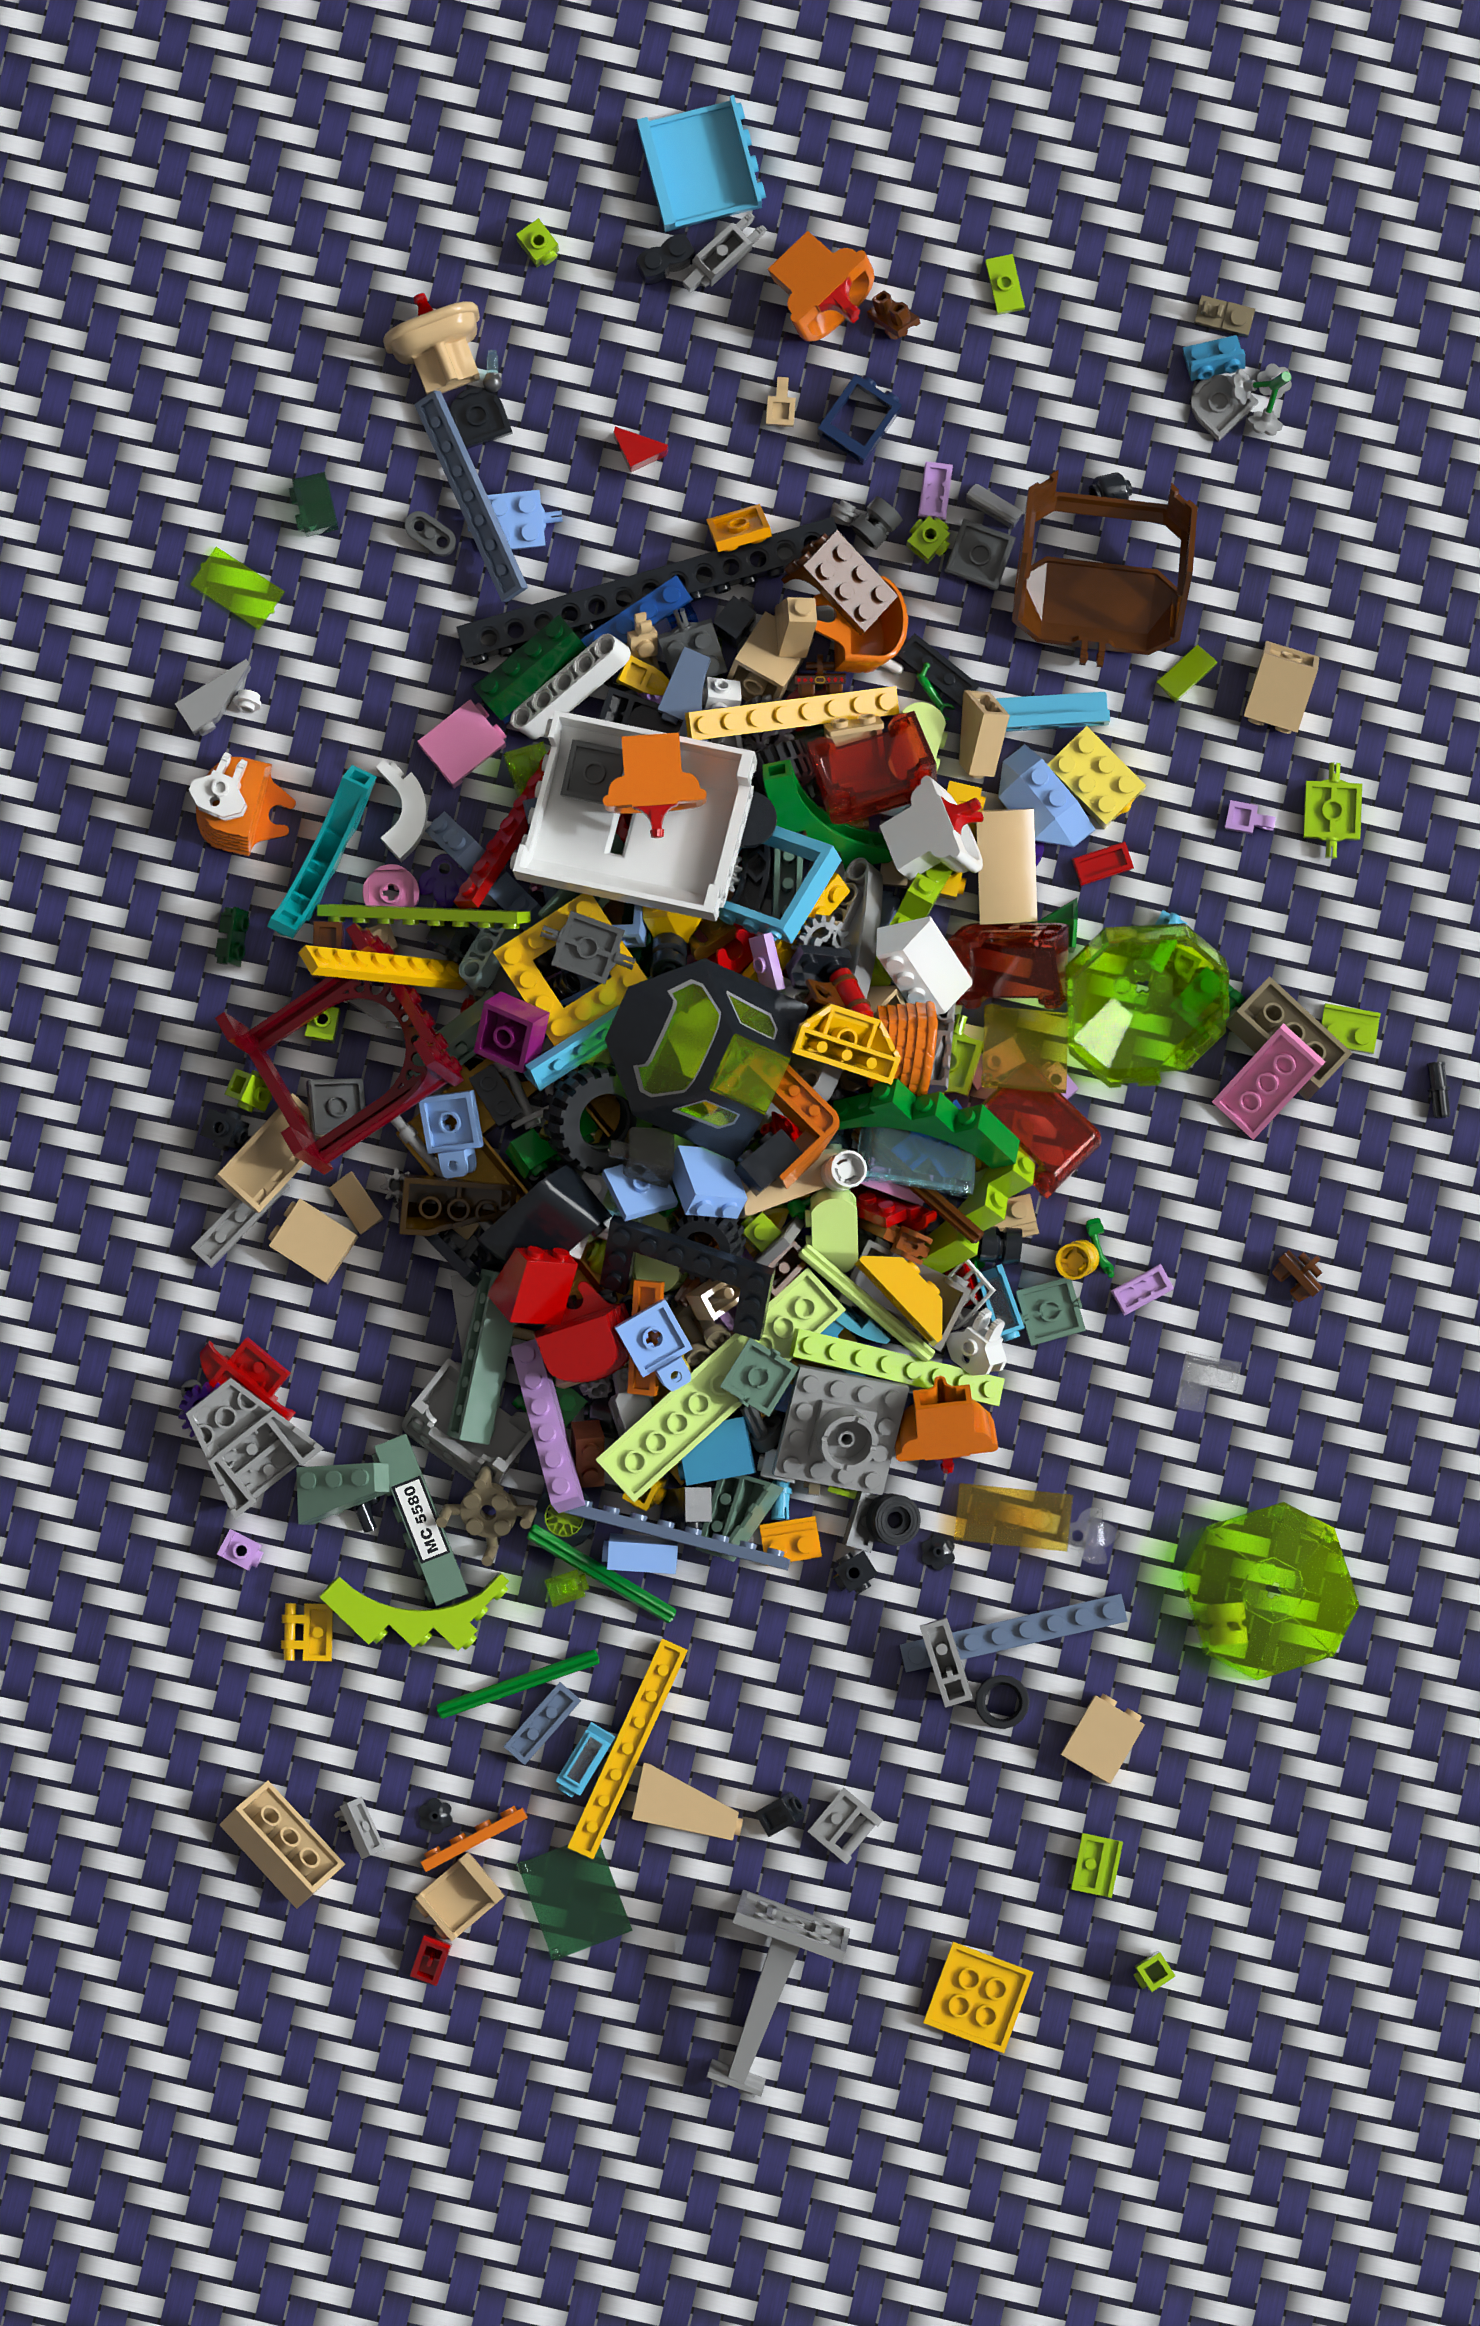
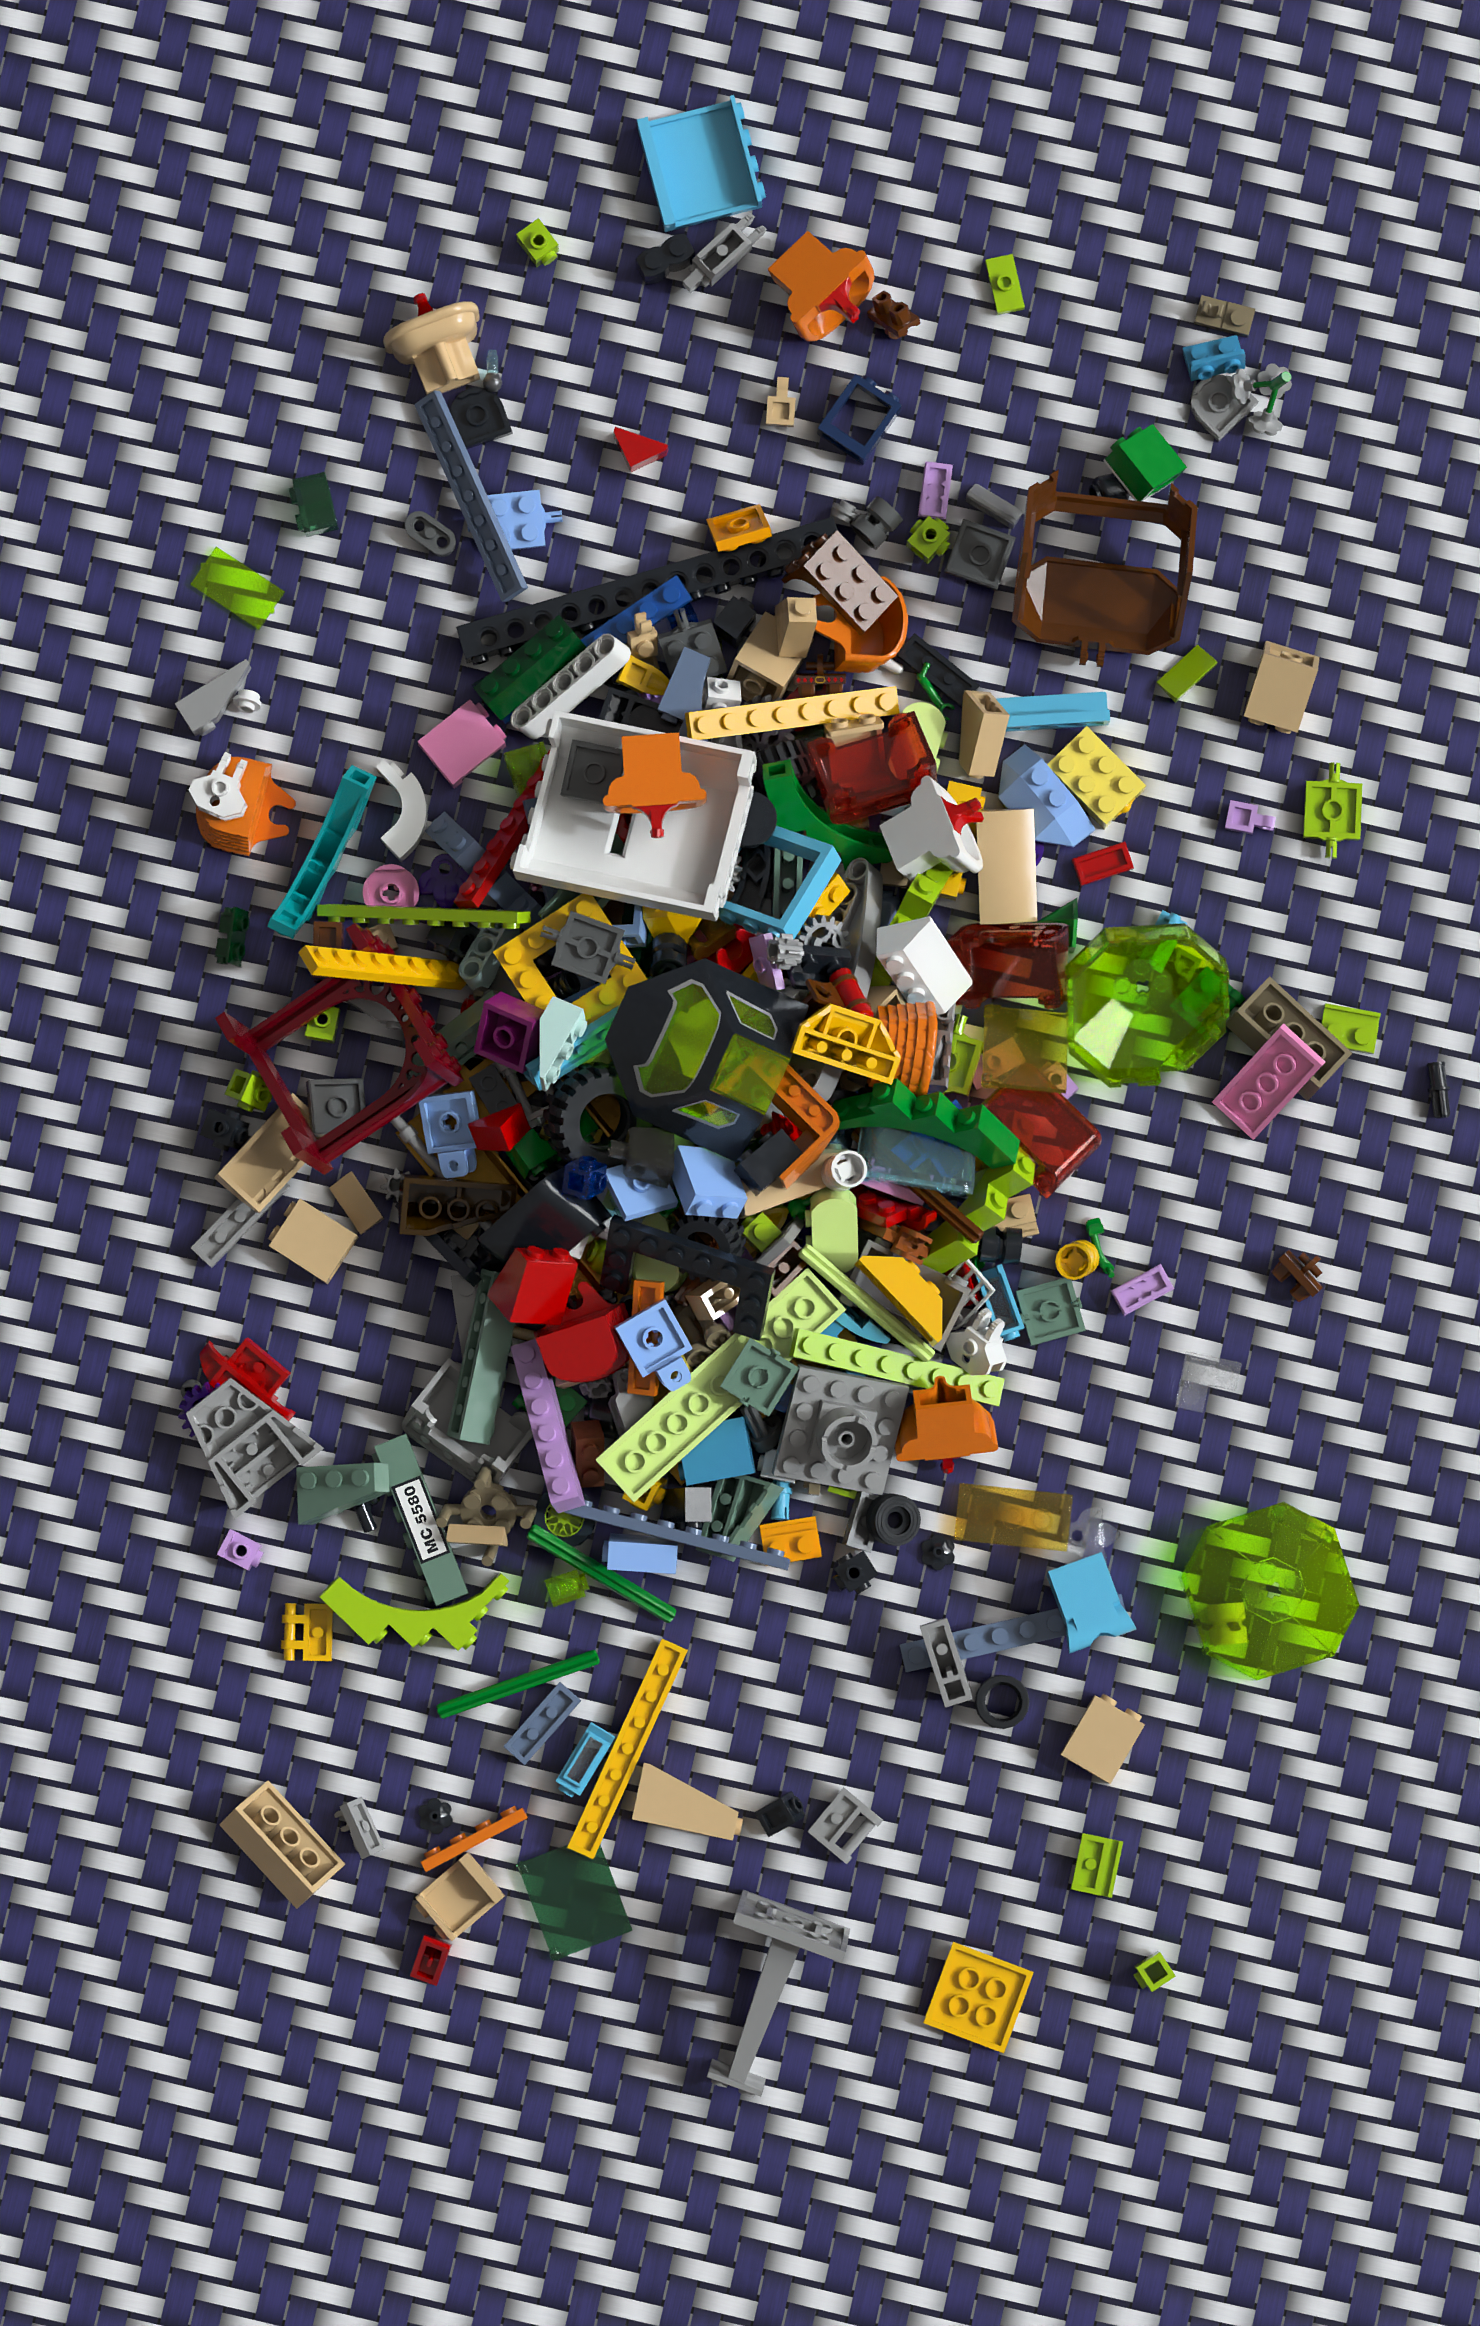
(477, 1535): none -> tan slope
(500, 1130): none -> red slope
(559, 1029): none -> light aqua slope
(585, 1178): none -> clear blue brick
(785, 951): none -> light grey gear
(1088, 1602): none -> medium azure piece
(1144, 462): none -> green piece

